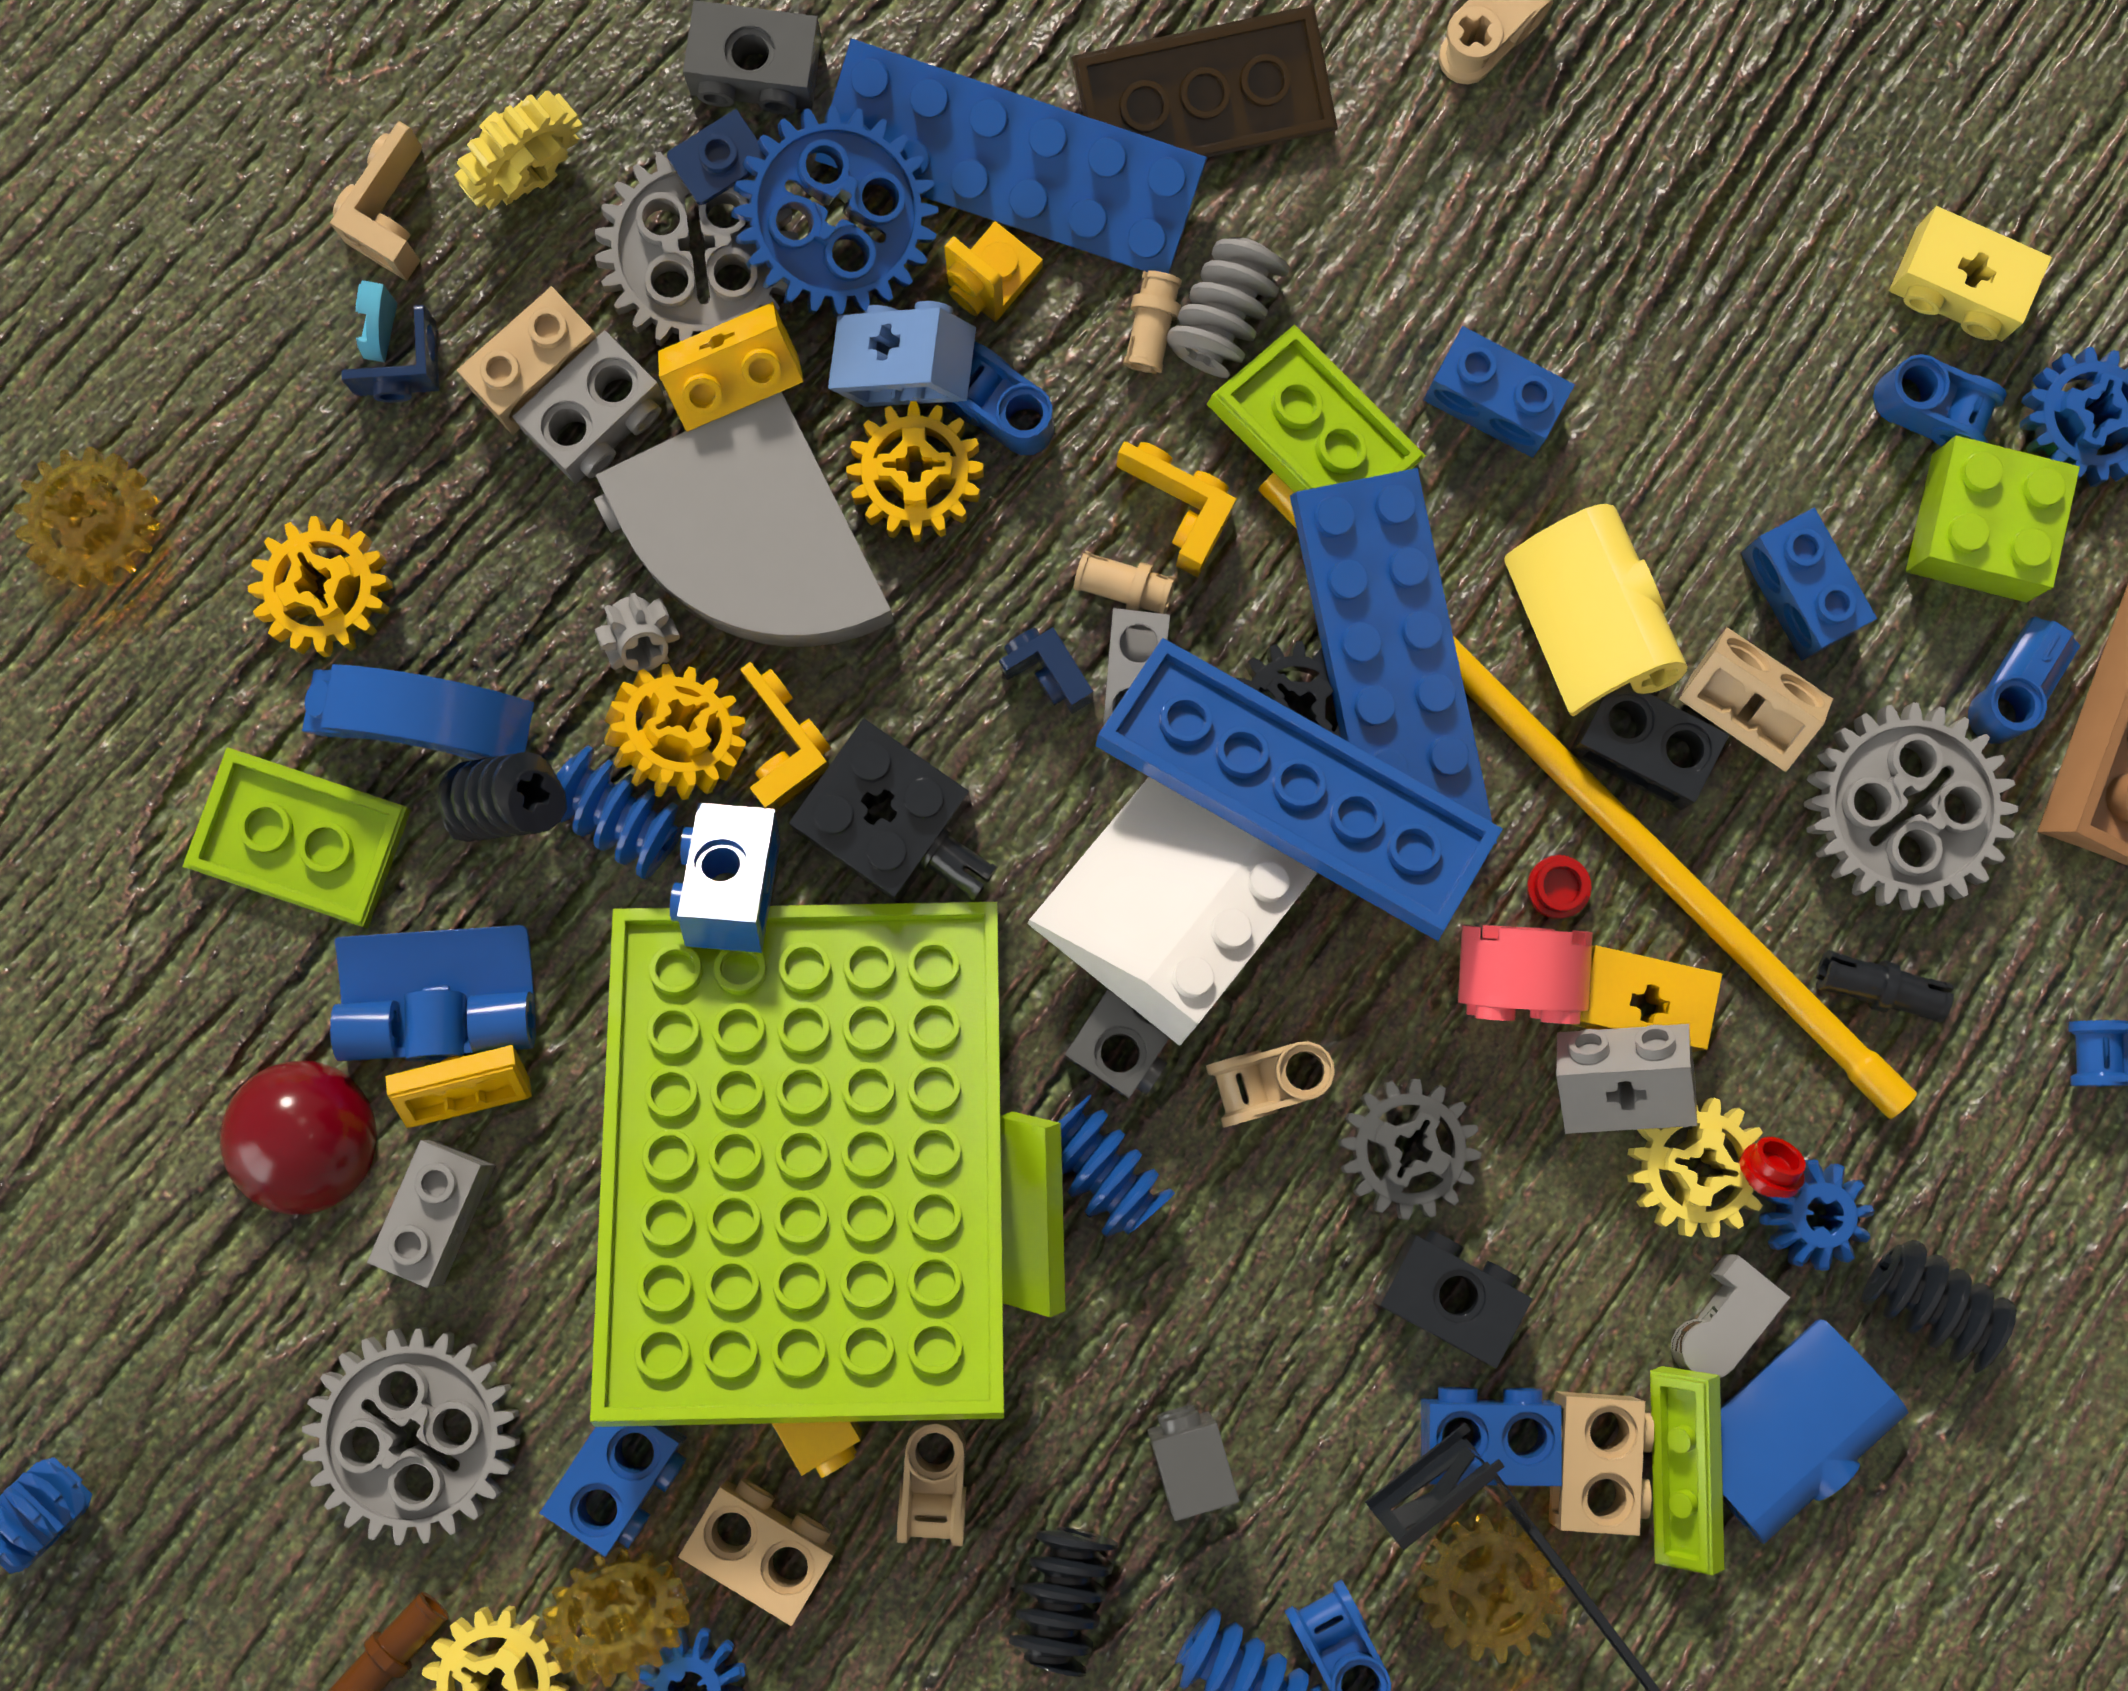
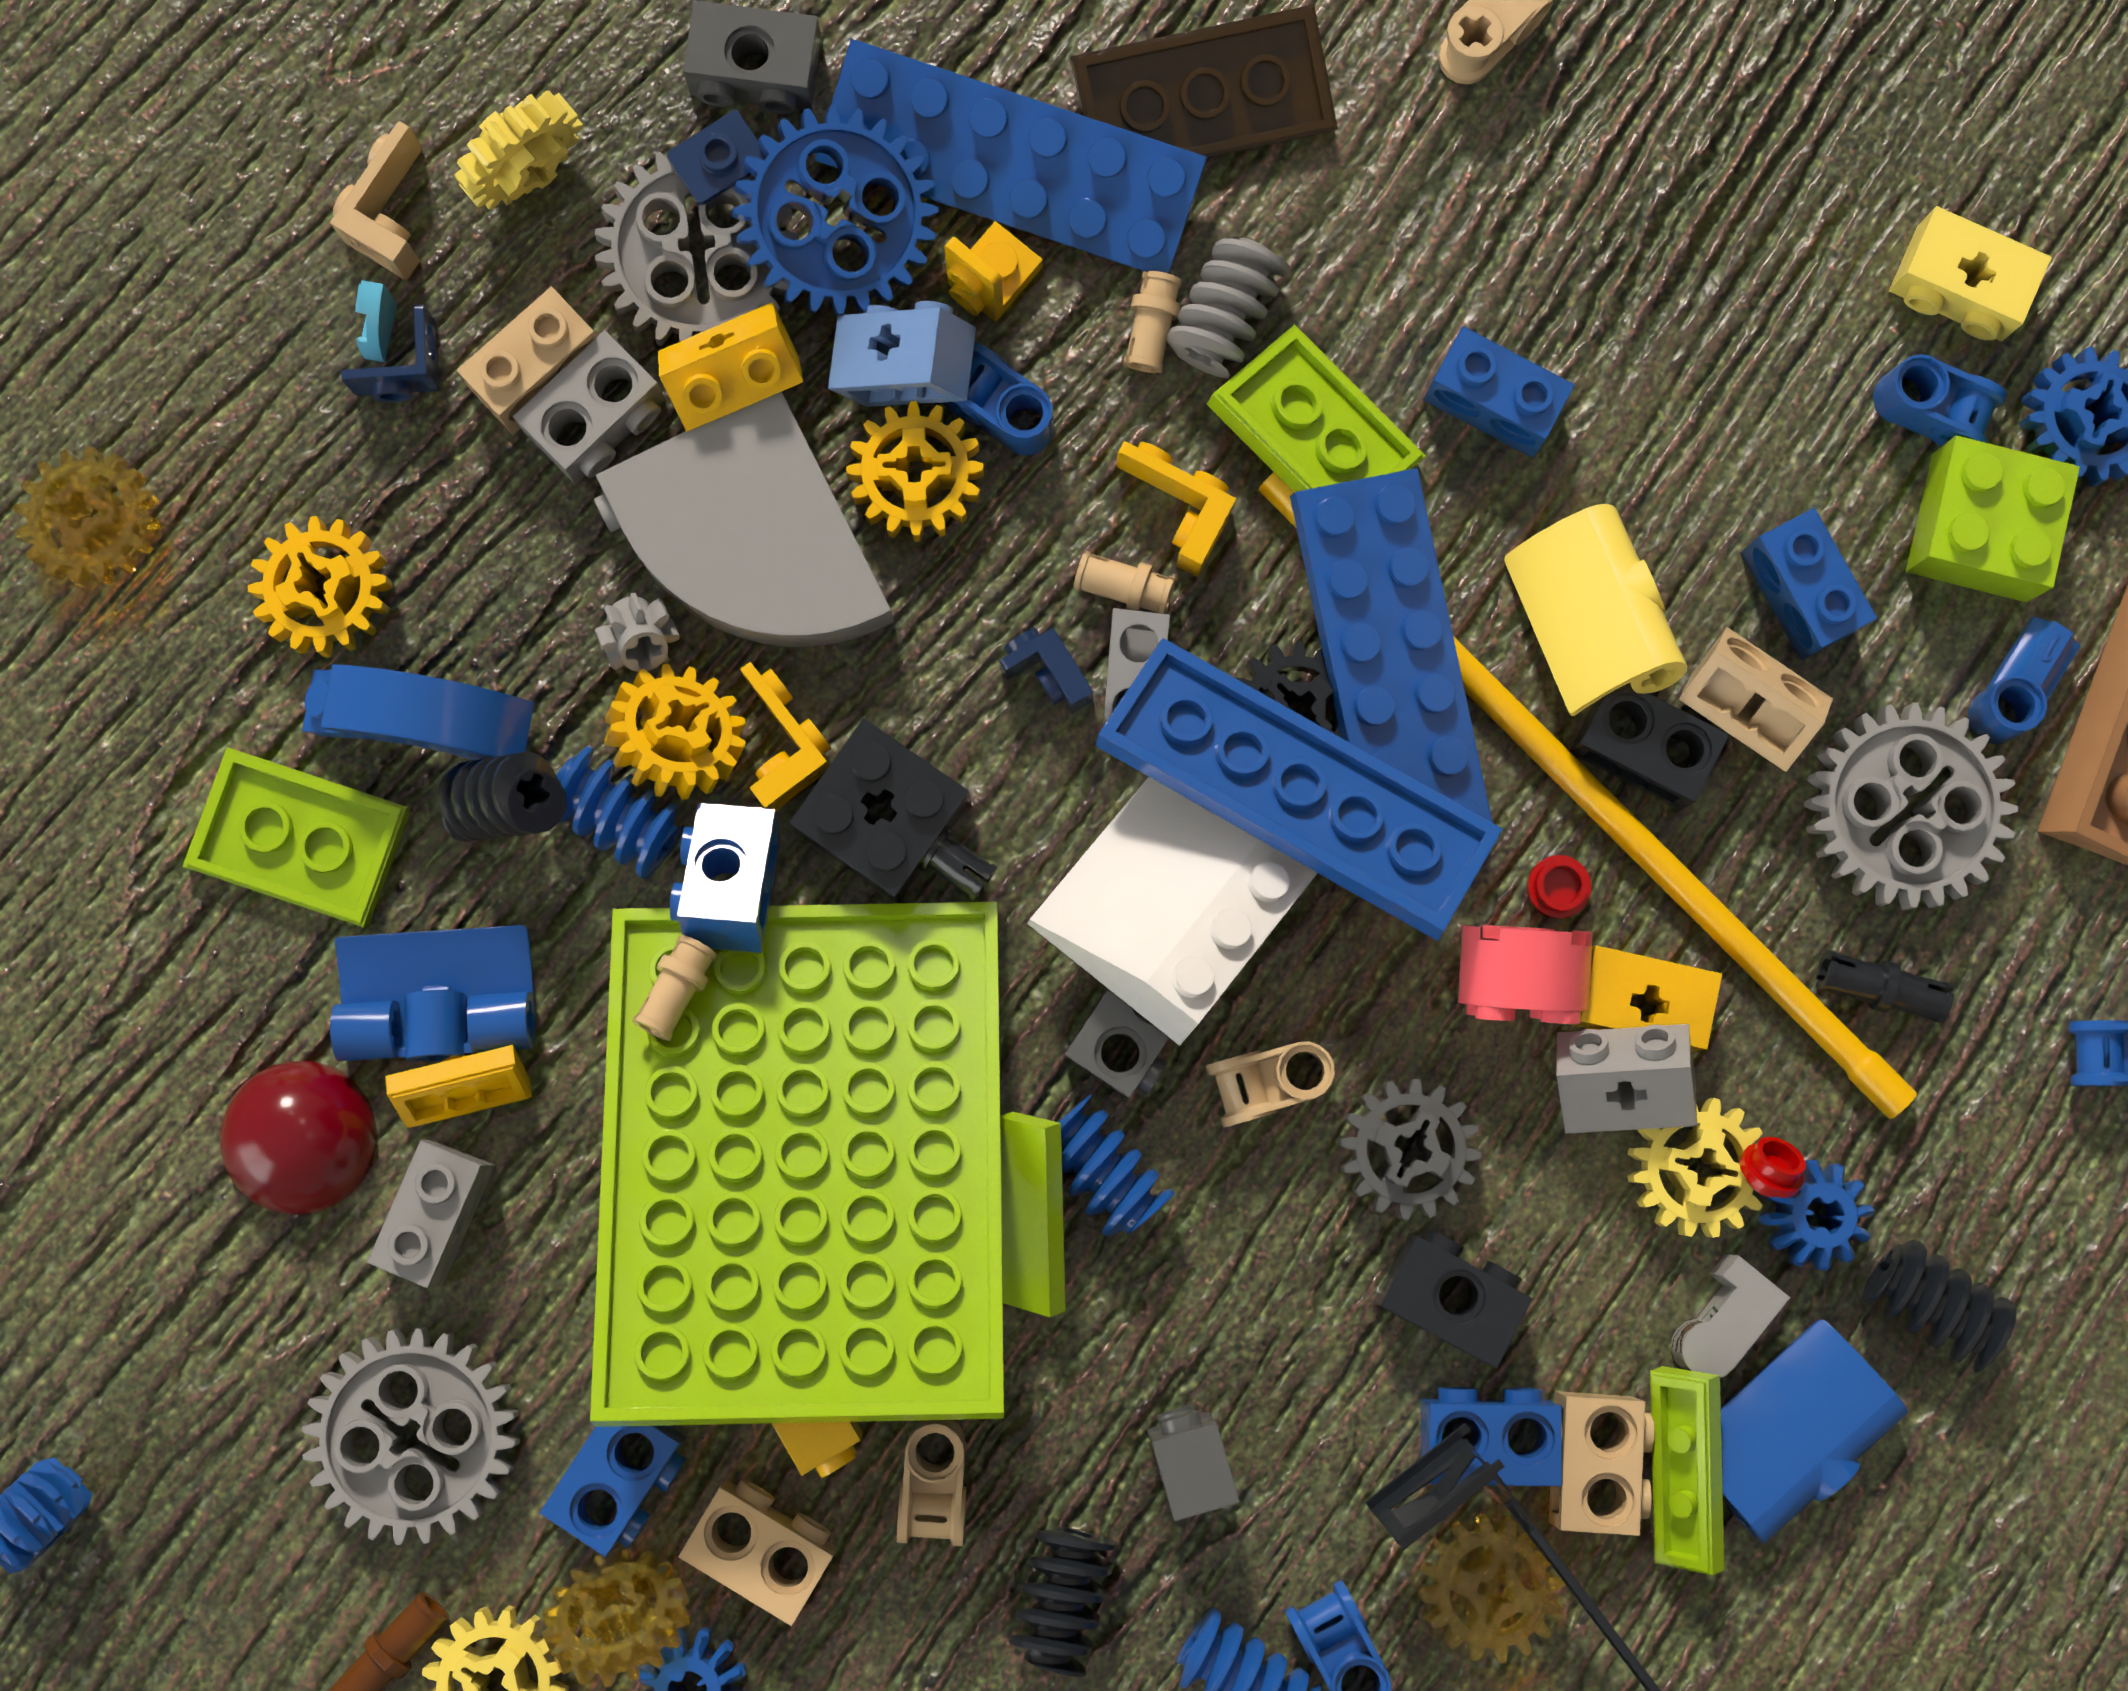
(679, 978): none -> tan pin

